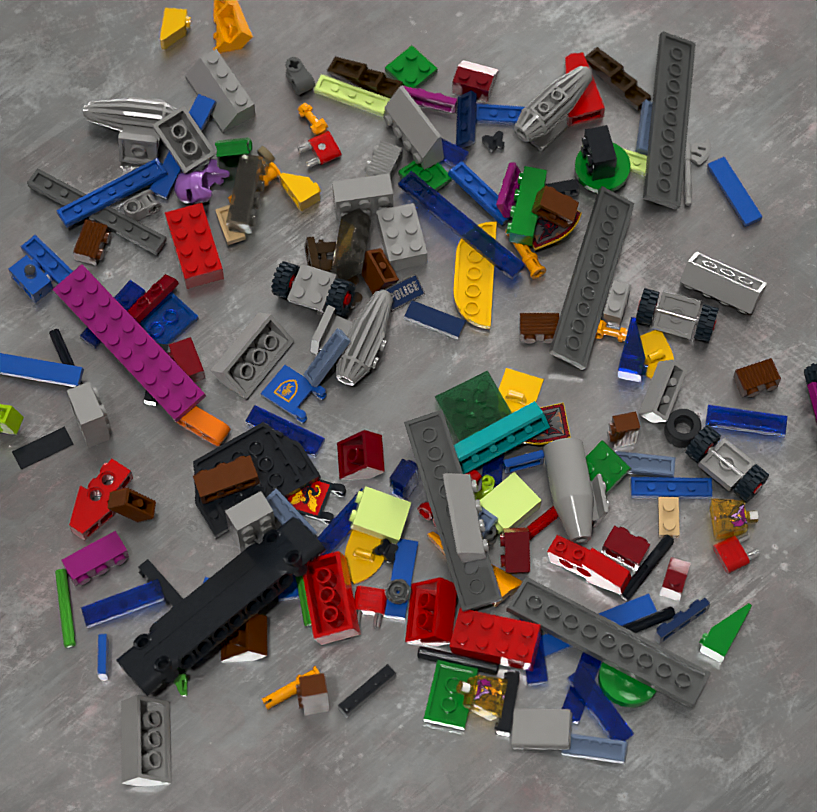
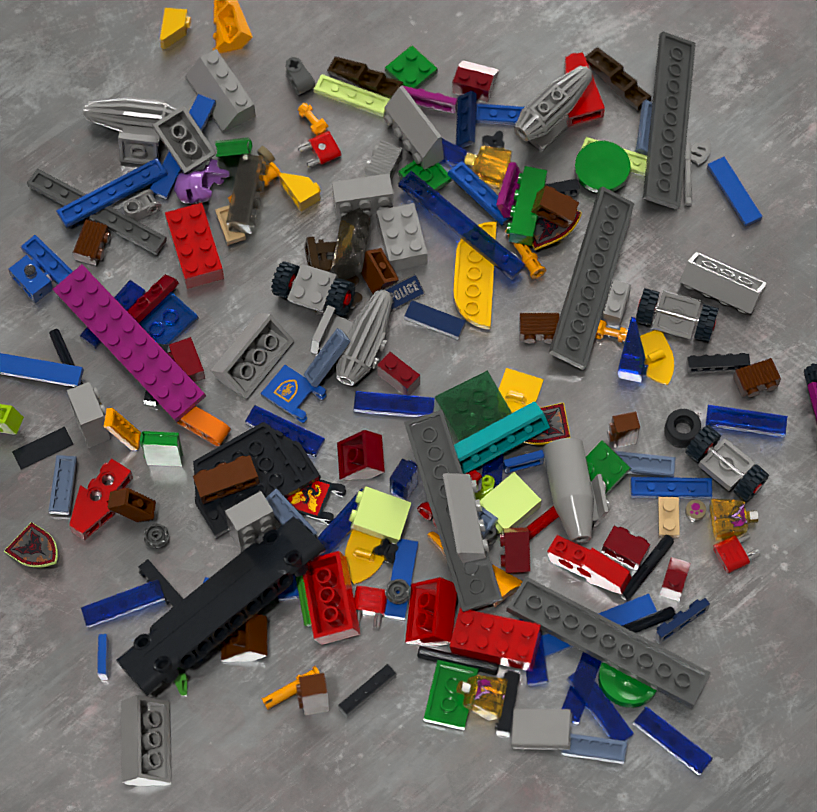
(33, 547): none -> shield
(62, 485): none -> sand blue plate
(65, 608): bright green axle -> none
(95, 559): magenta brick -> none
(122, 429): none -> light orange plate
(156, 529): none -> dark grey plate
(161, 448): none -> piece
(393, 404): none -> clear blue tile
(398, 374): none -> dark red brick
(490, 164): none -> clear yellow torso
(599, 153): black brick -> none
(662, 391): light grey brick -> none
(673, 741): none -> clear blue tile
(695, 510): none -> dark tan tile
(717, 362): none -> black piece
(722, 635): green slope -> none

